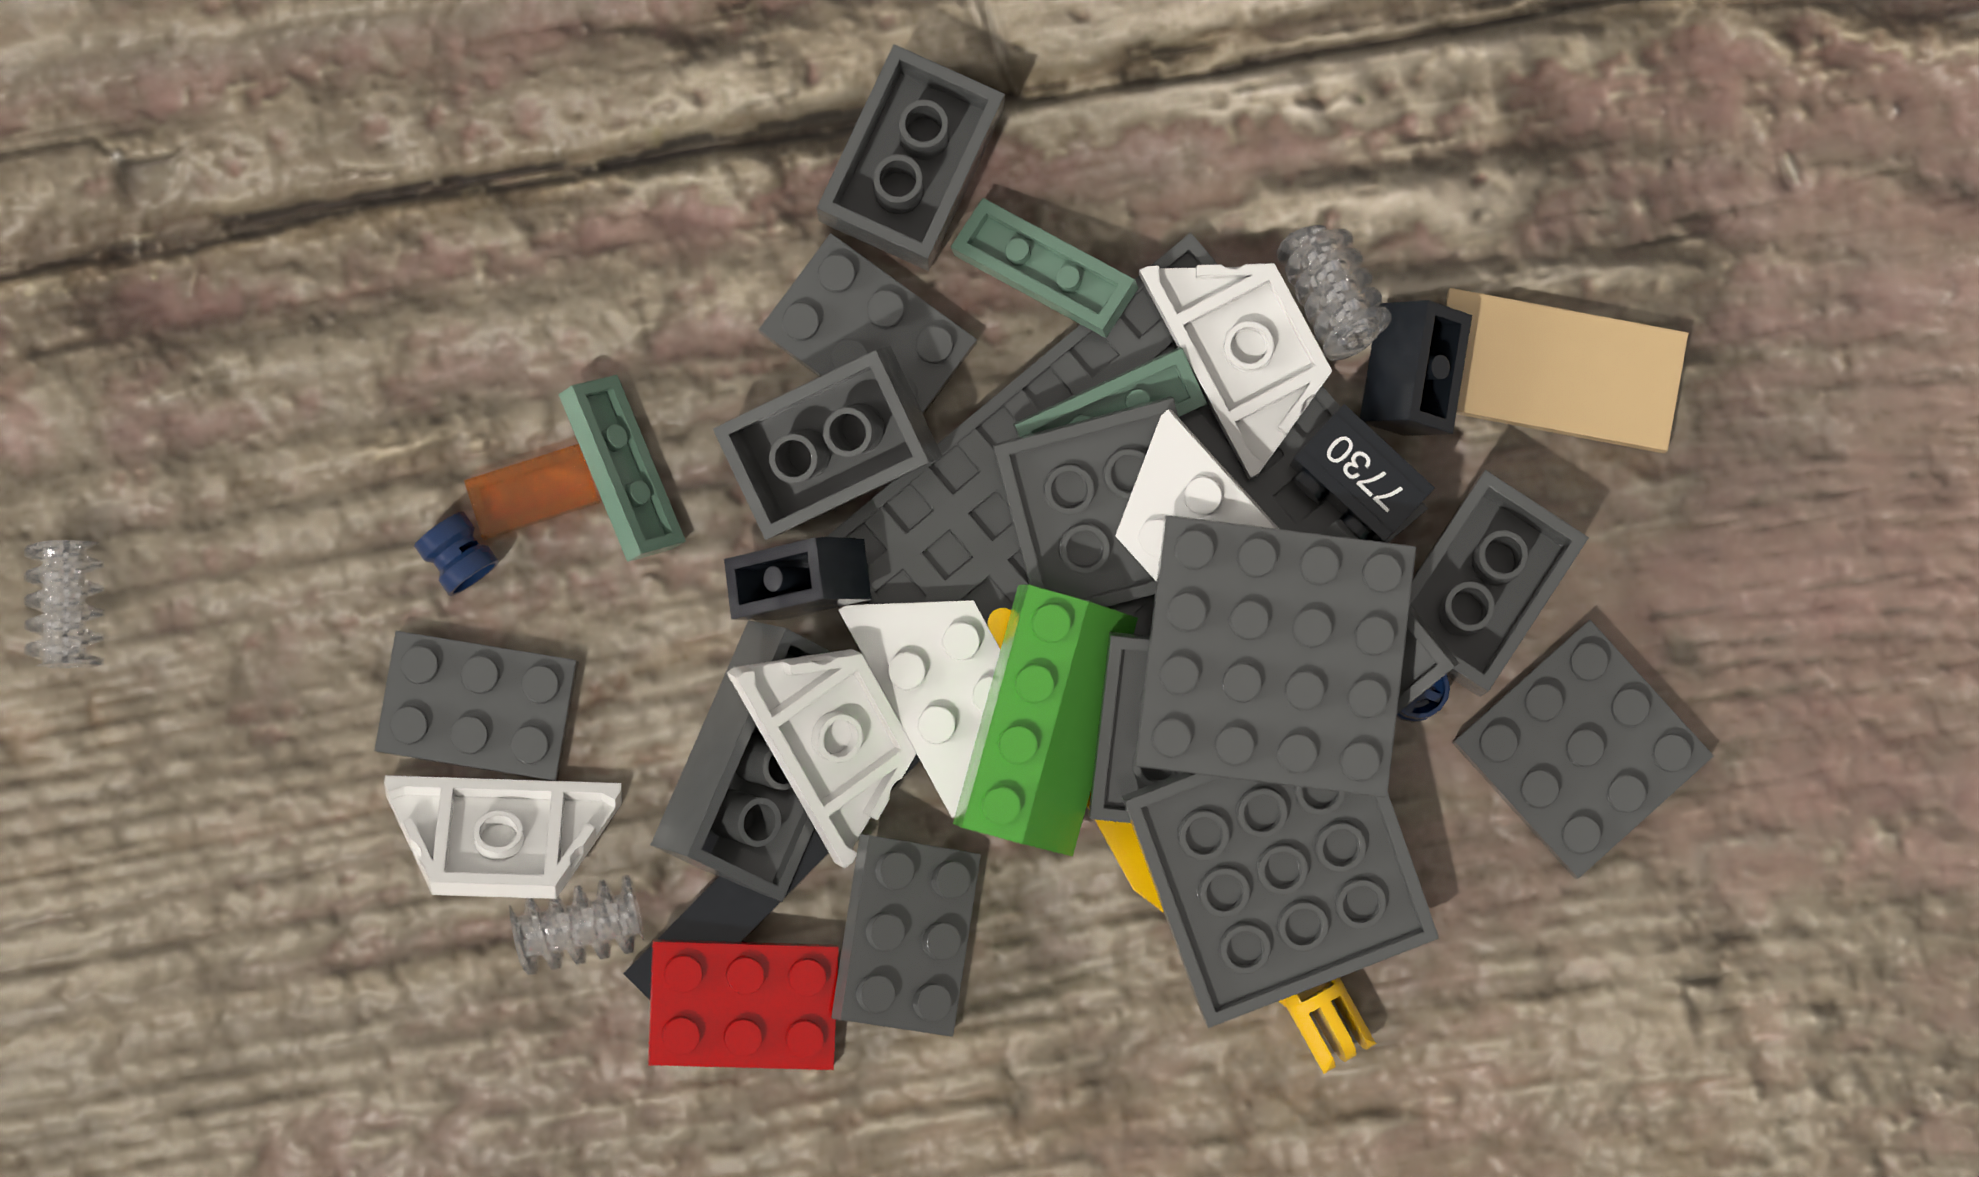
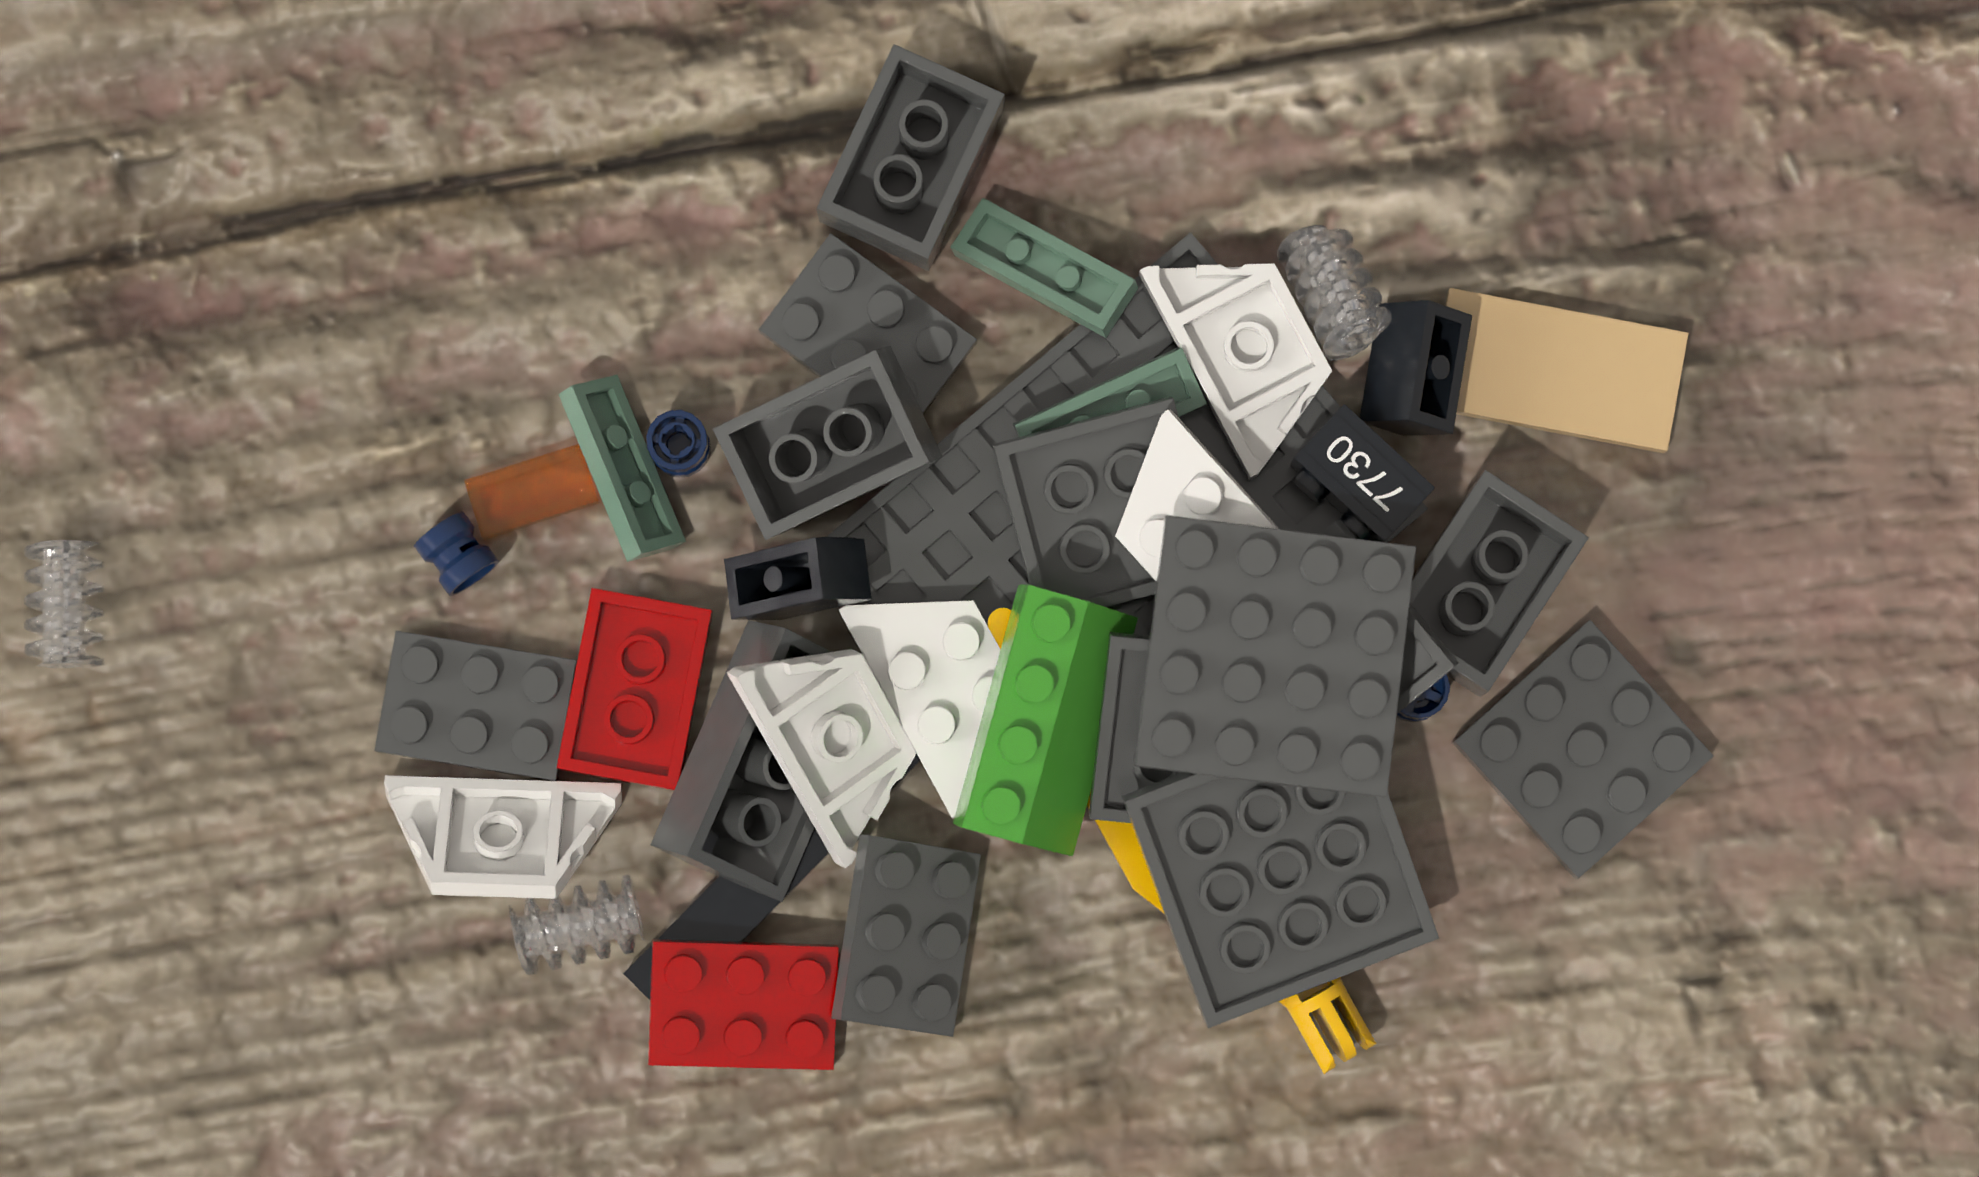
(634, 689): none -> red plate
(685, 450): none -> dark blue wheel

